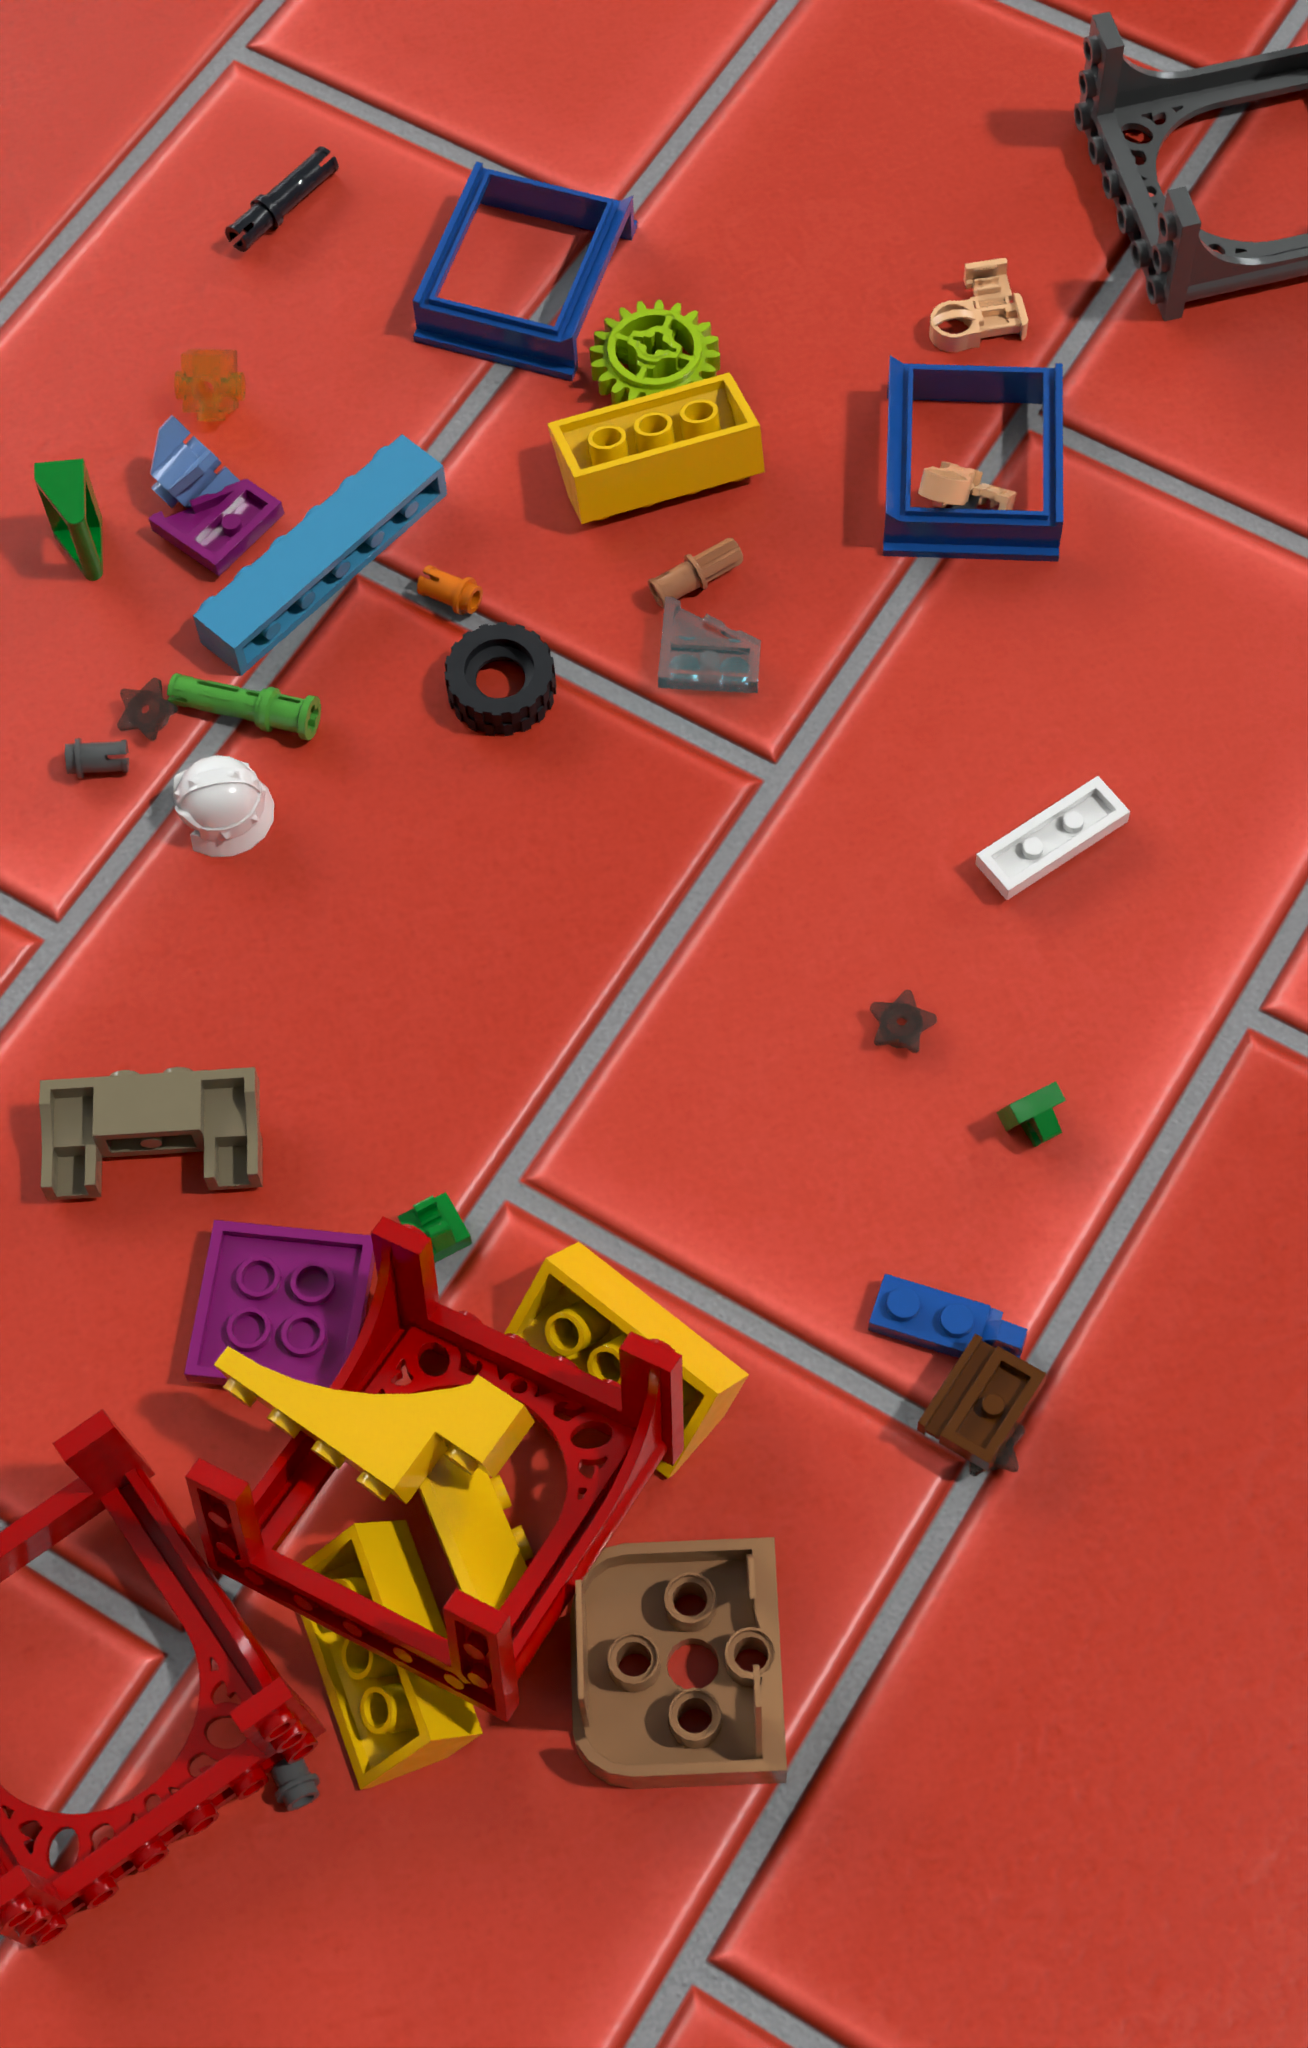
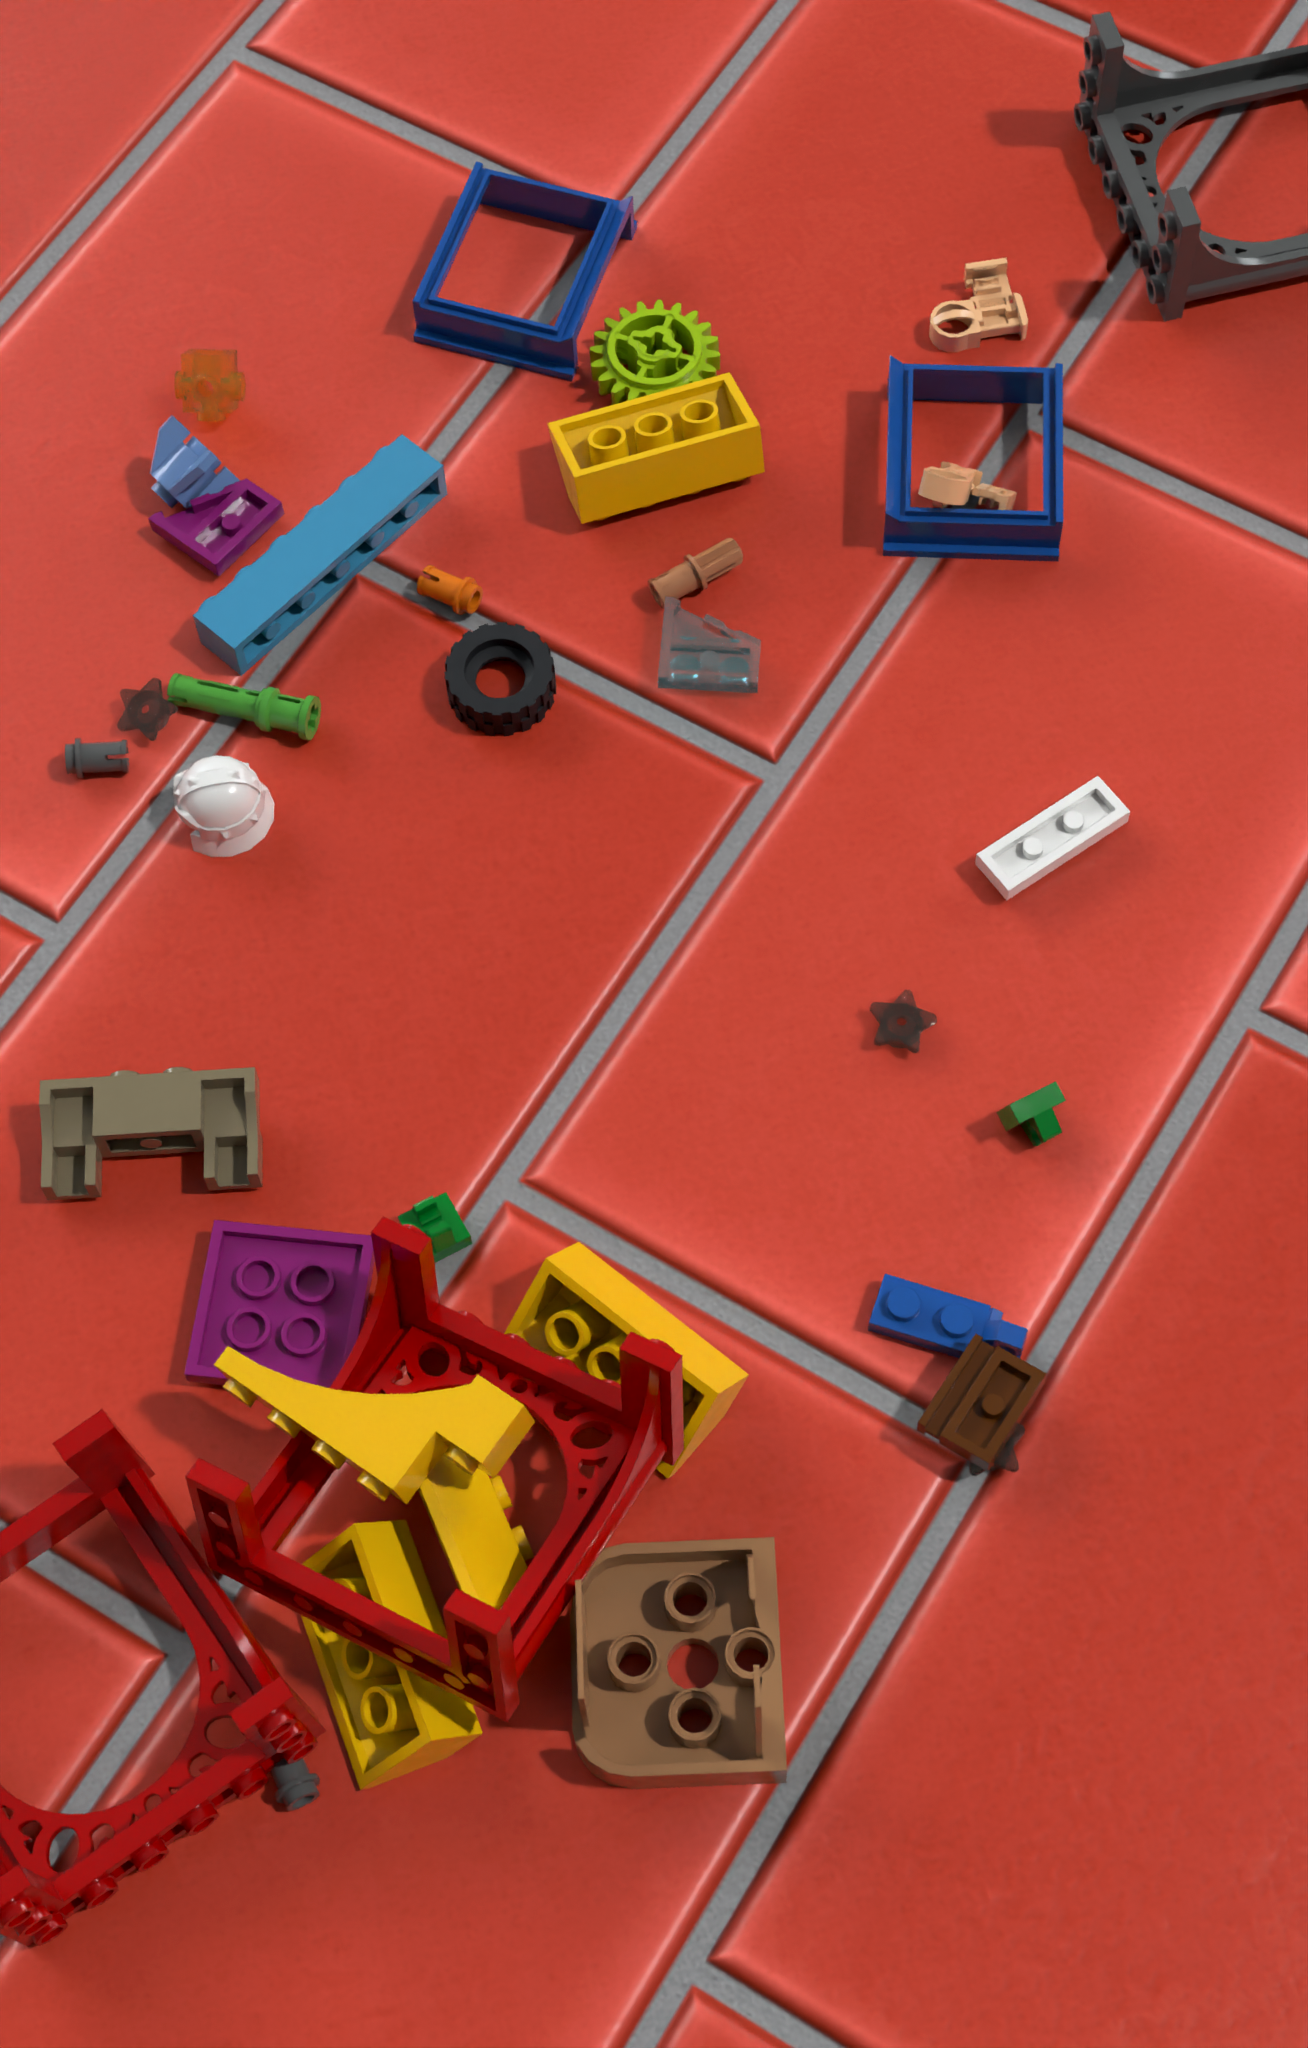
(73, 512): green tile -> none
(269, 209): black pin -> none

